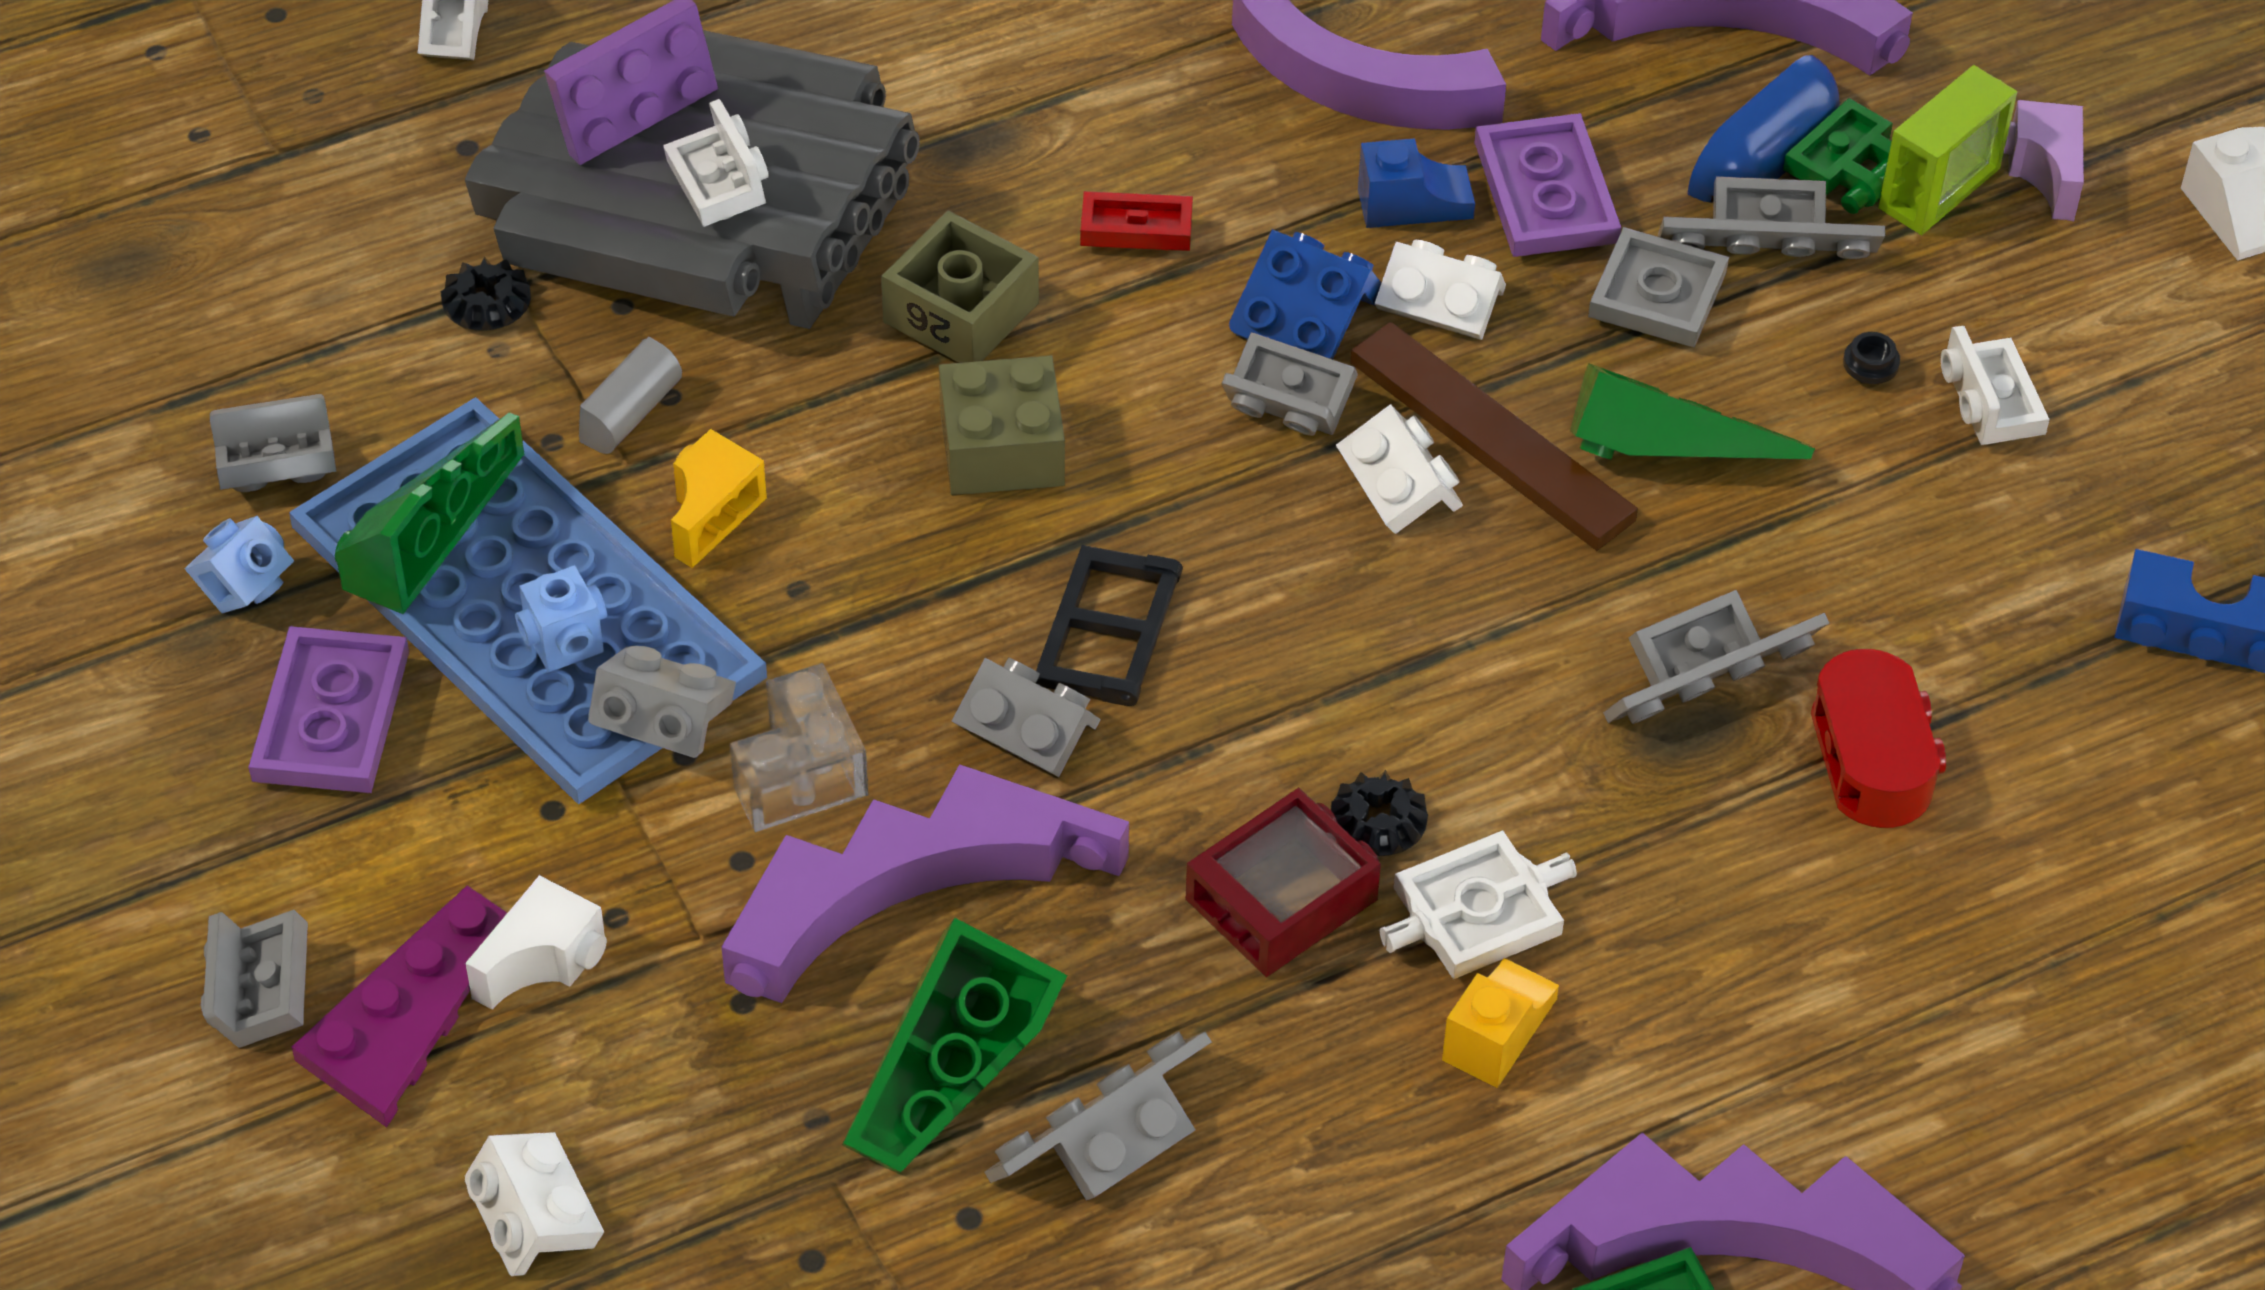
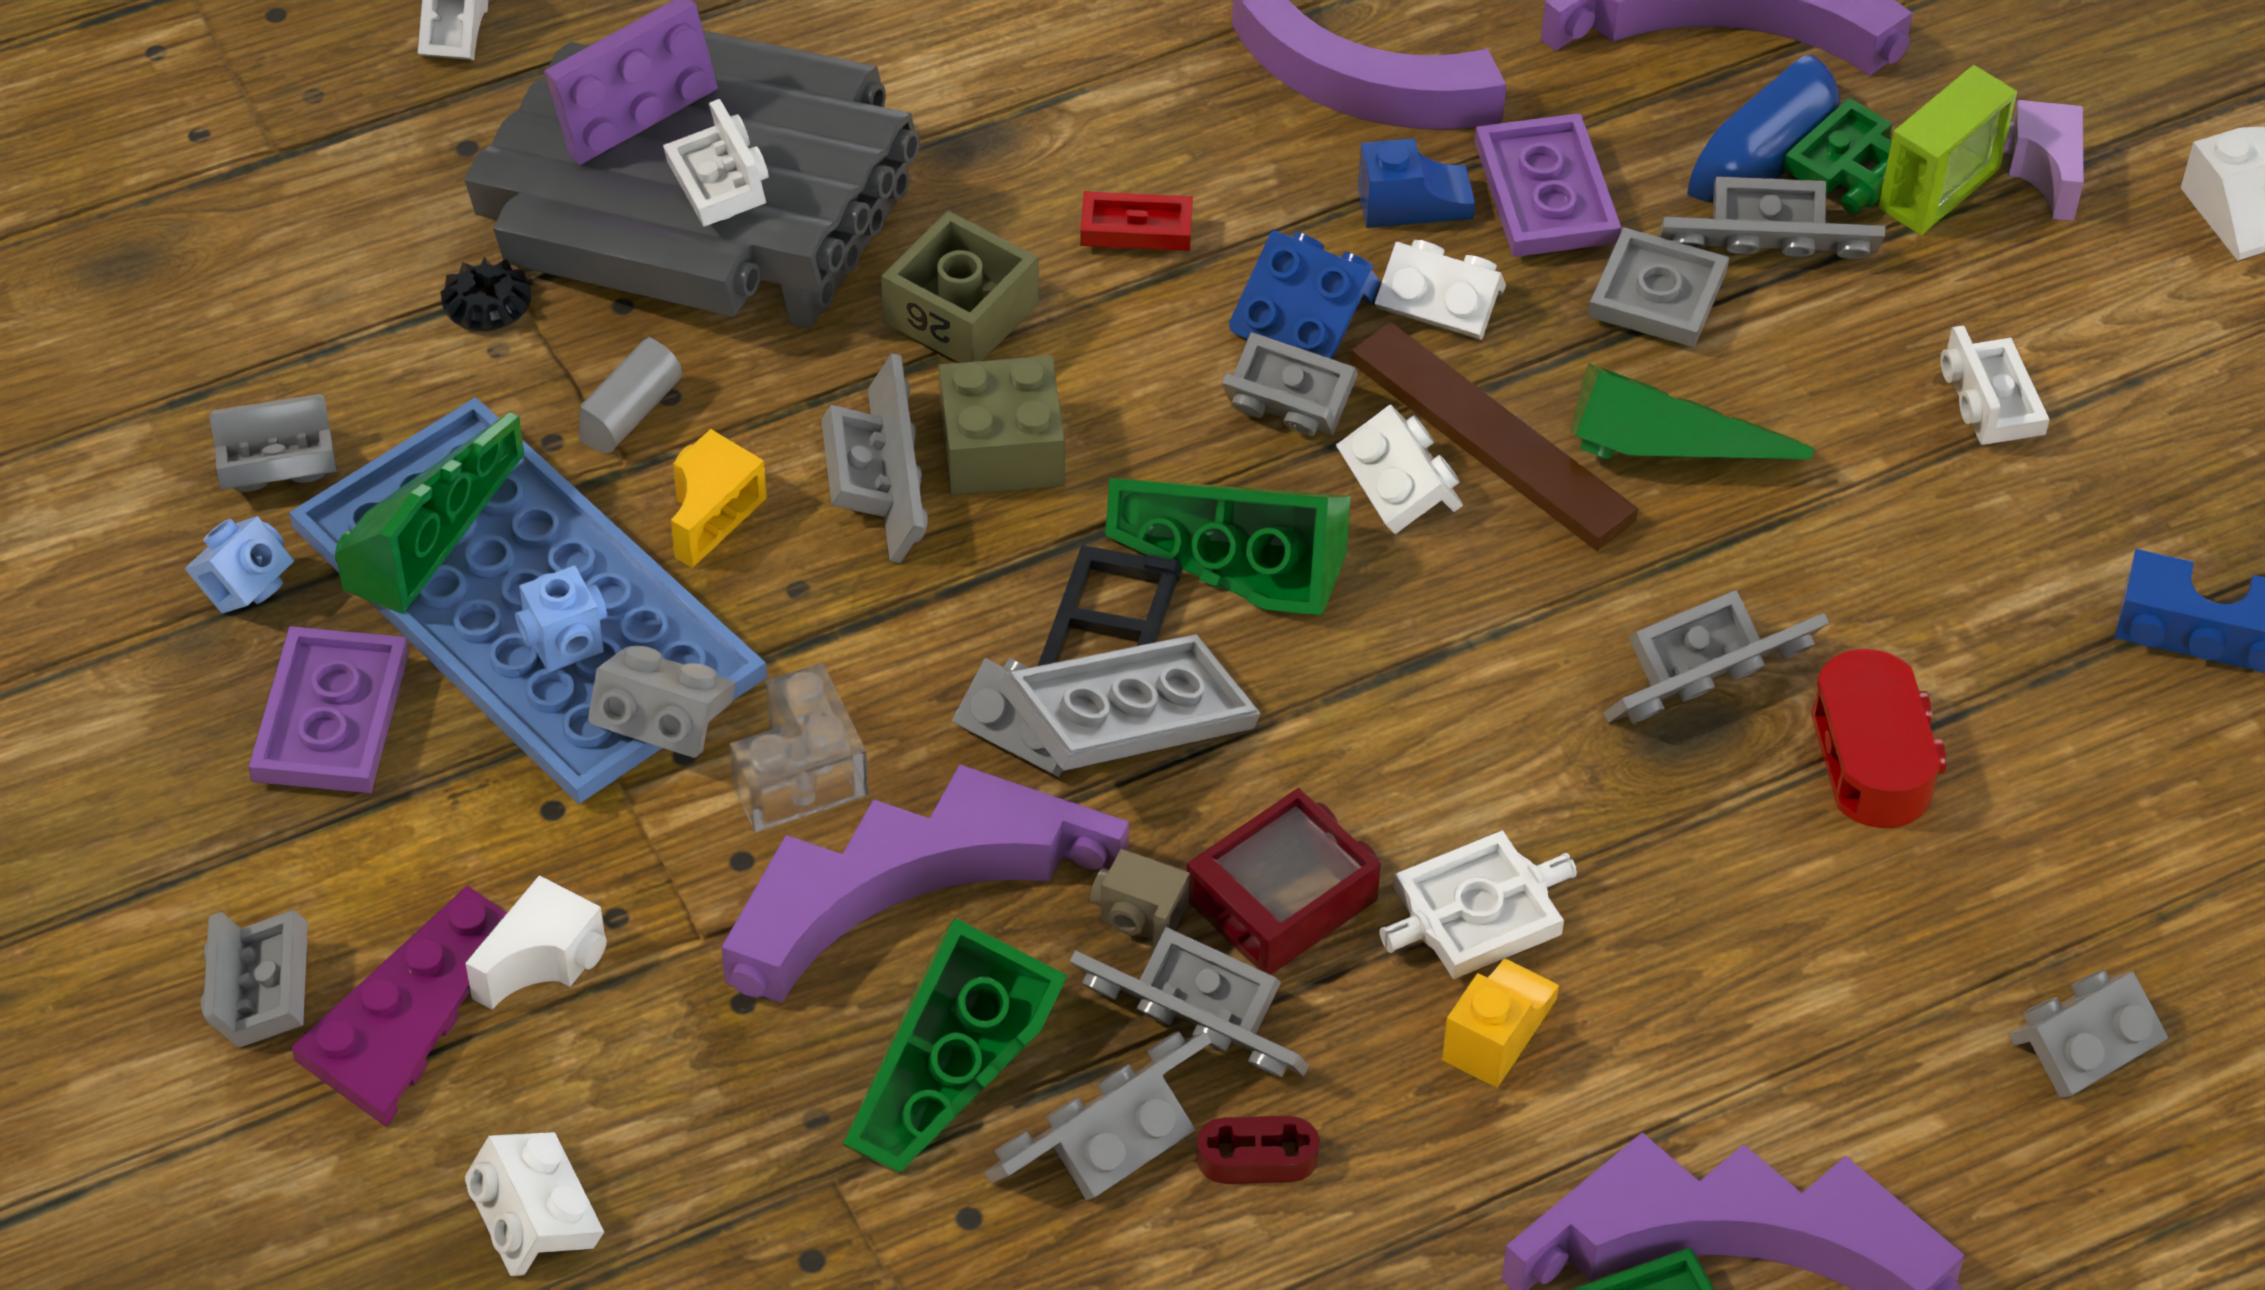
(875, 461): none -> light grey bracket
(1129, 701): none -> light grey tile
(1141, 896): none -> dark tan brick
(1204, 990): none -> light grey bracket
(1255, 542): none -> green wedge
(1257, 1149): none -> dark red beam
(1383, 833): black gear -> none
(1871, 358): black plate -> none
(2091, 1031): none -> light grey bracket

